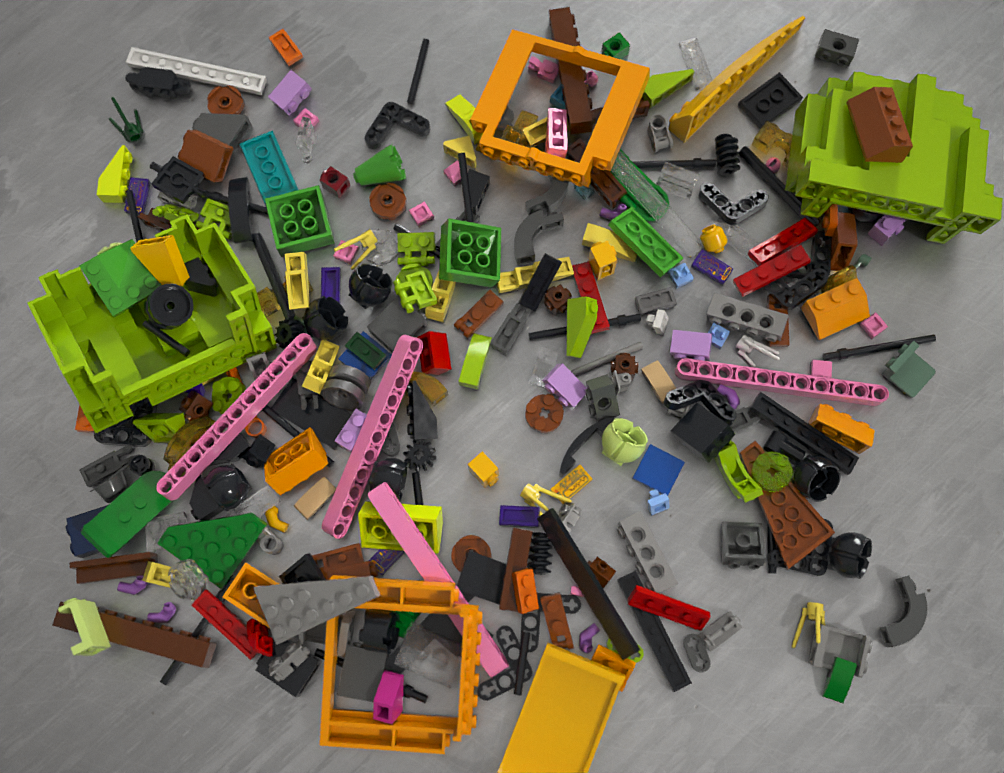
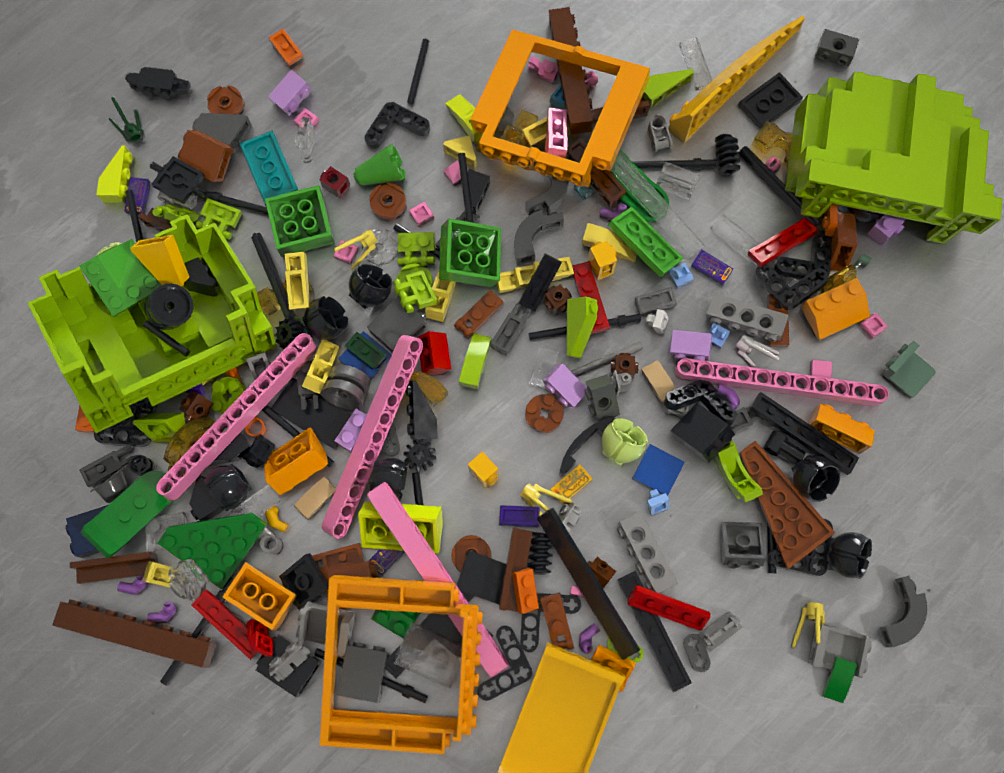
(89, 626): yellowish green panel -> none
(198, 71): white plate -> none
(239, 210): black slope -> none
(304, 605): light grey wing -> none
(331, 282): dark purple tile -> none
(379, 631): black brick -> none
(389, 698): dark pink slope -> none
(521, 663): black bar -> none
(616, 42): green brick -> none
(713, 239): yellow head -> none
(731, 208): black beam -> none
(771, 270): red plate -> none
(779, 463): clear neon green plate -> none
(844, 353): black bar -> none
(880, 125): dark orange slope -> none

